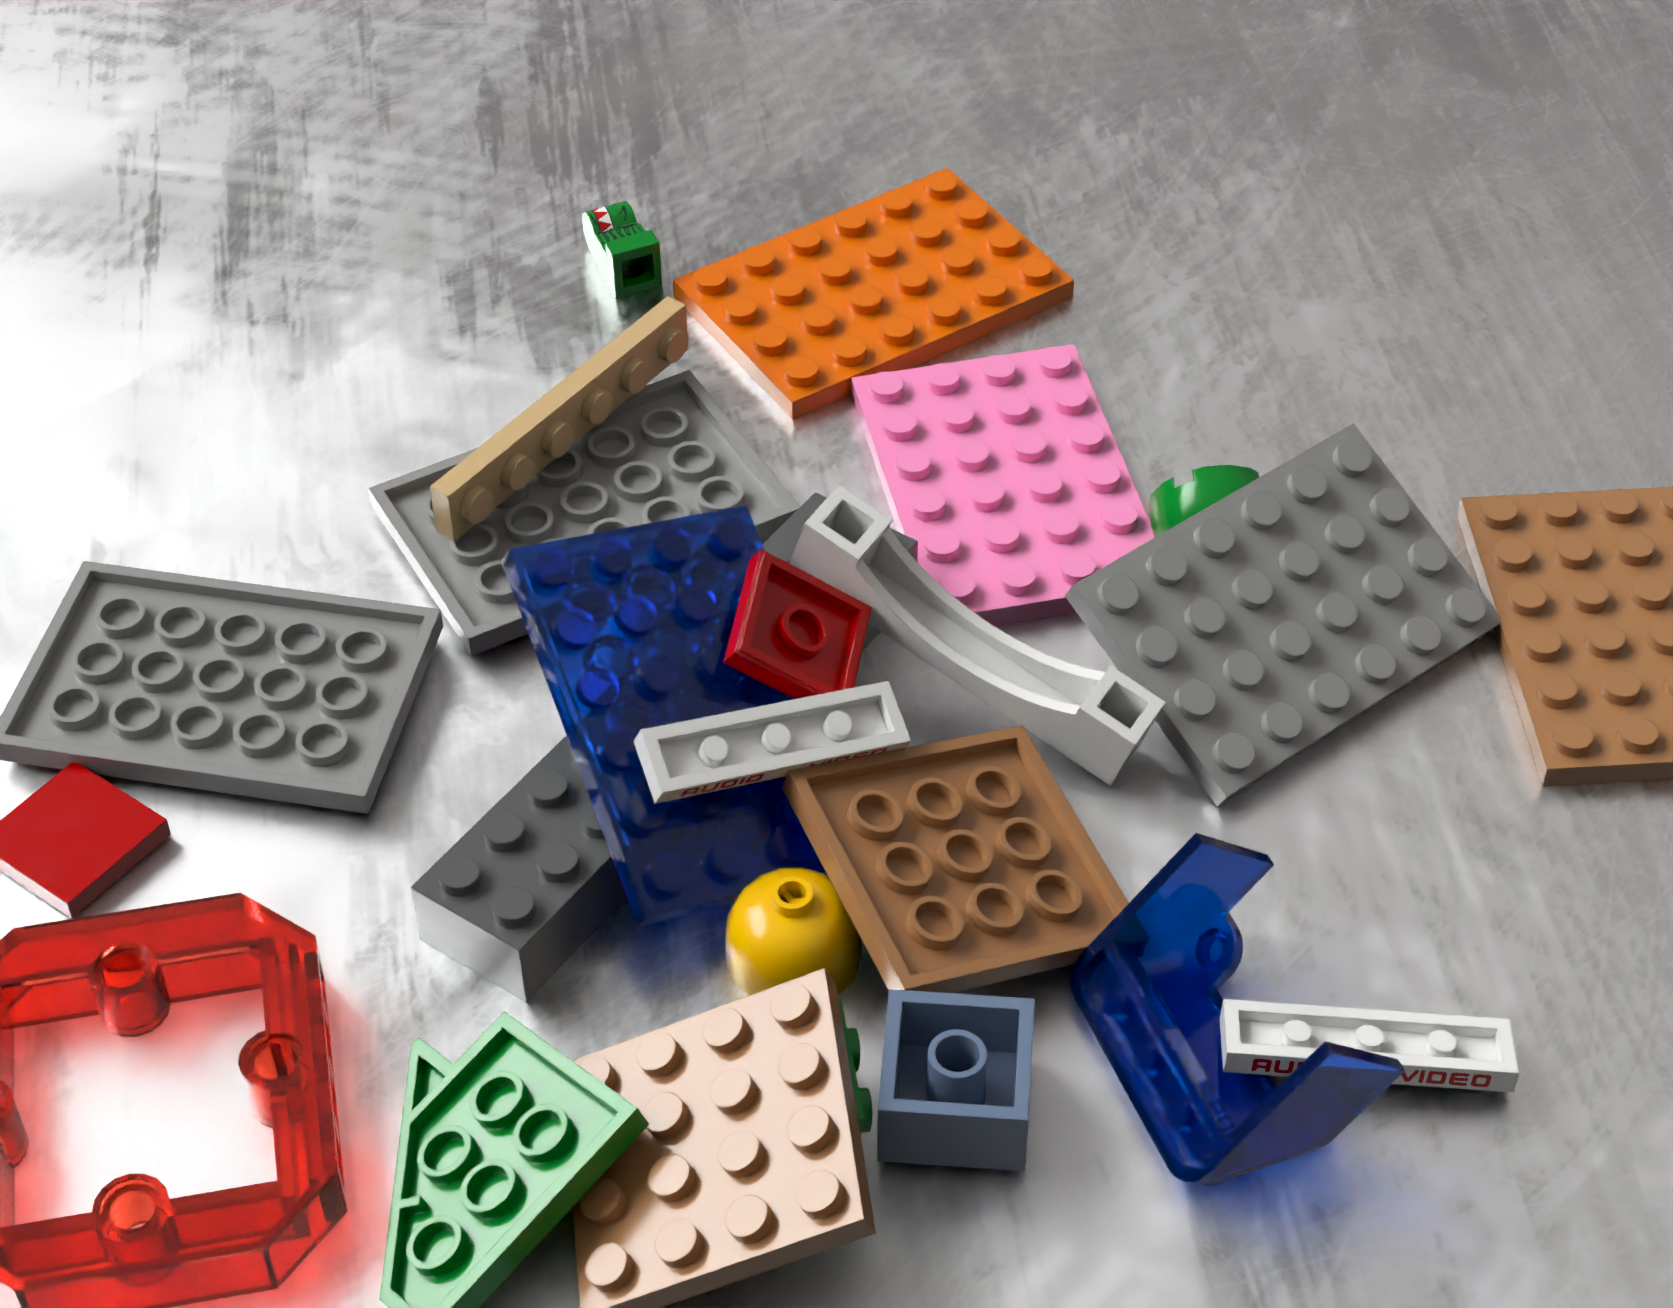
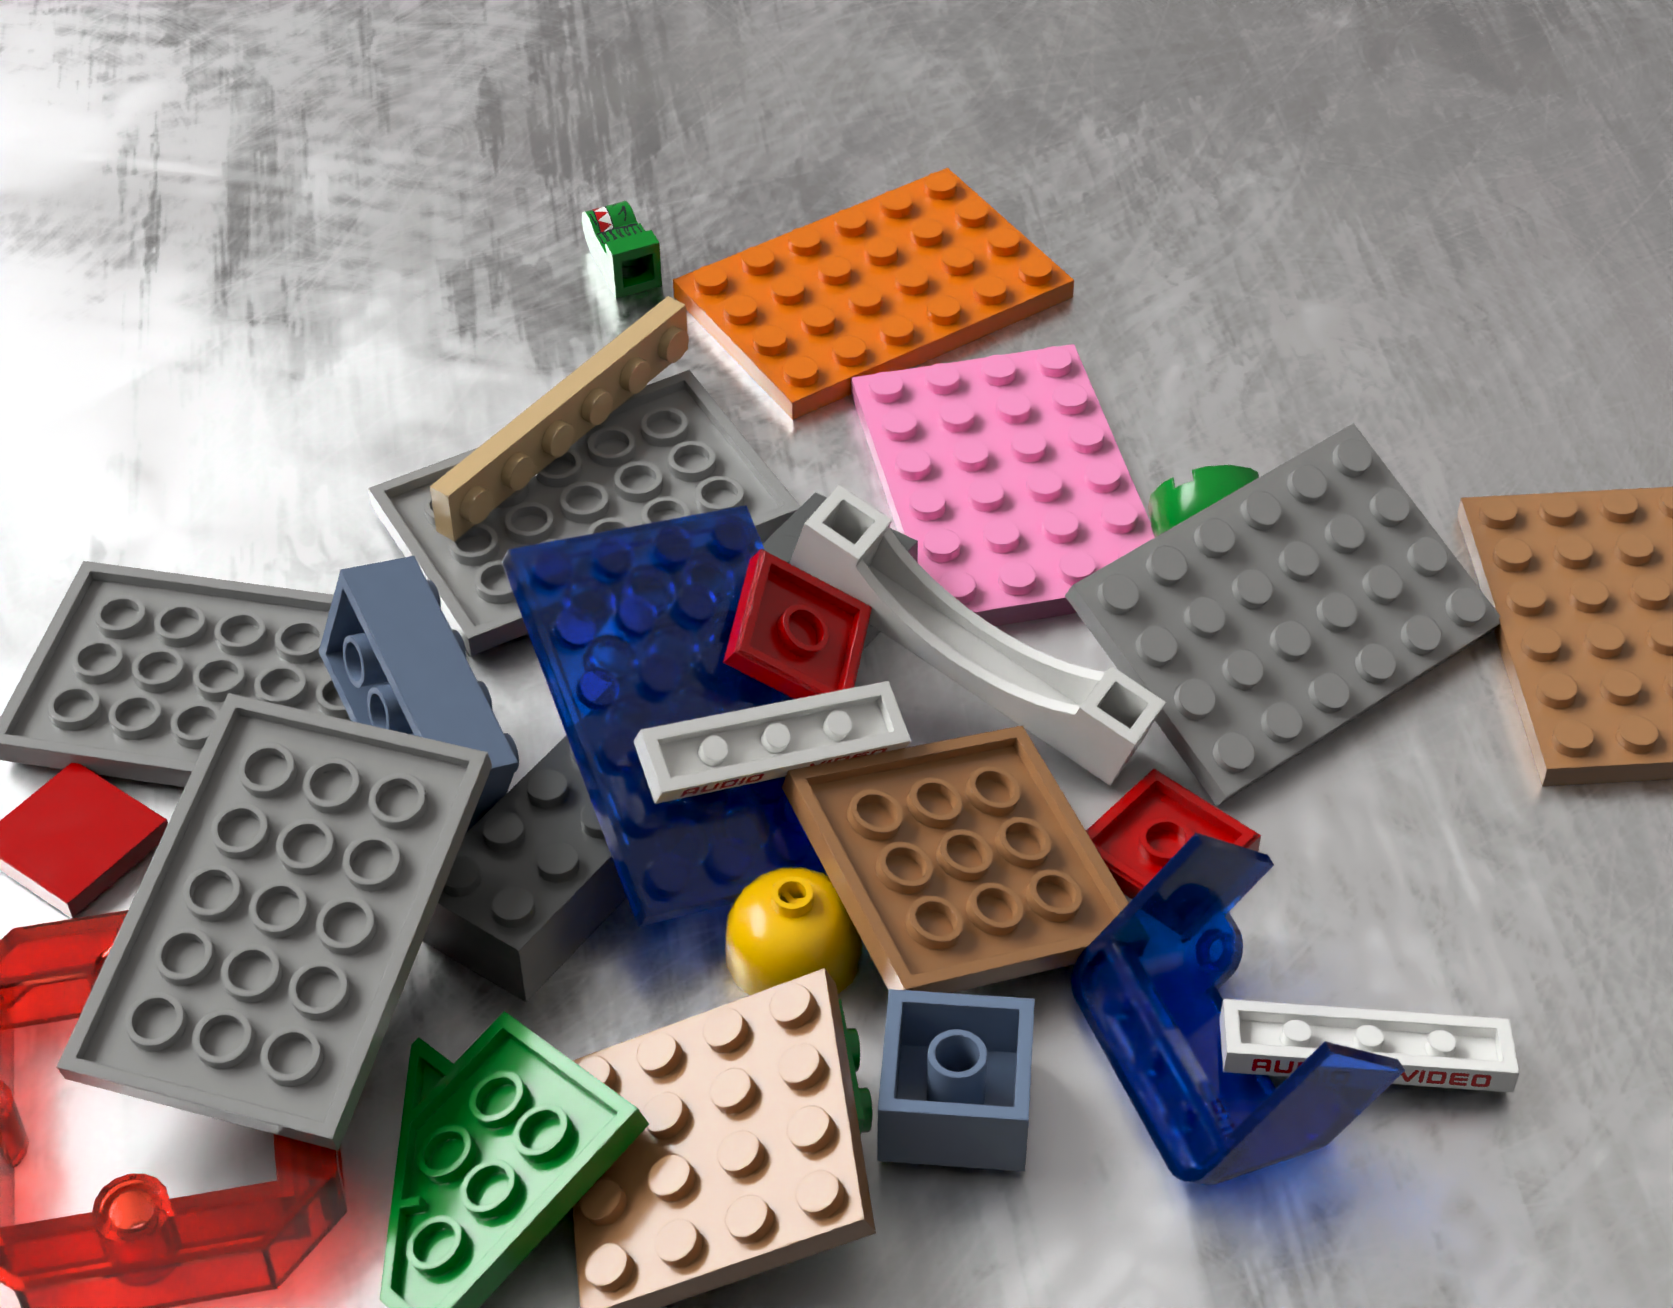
(278, 920): none -> light grey plate
(408, 669): none -> sand blue brick
(1154, 824): none -> red tile

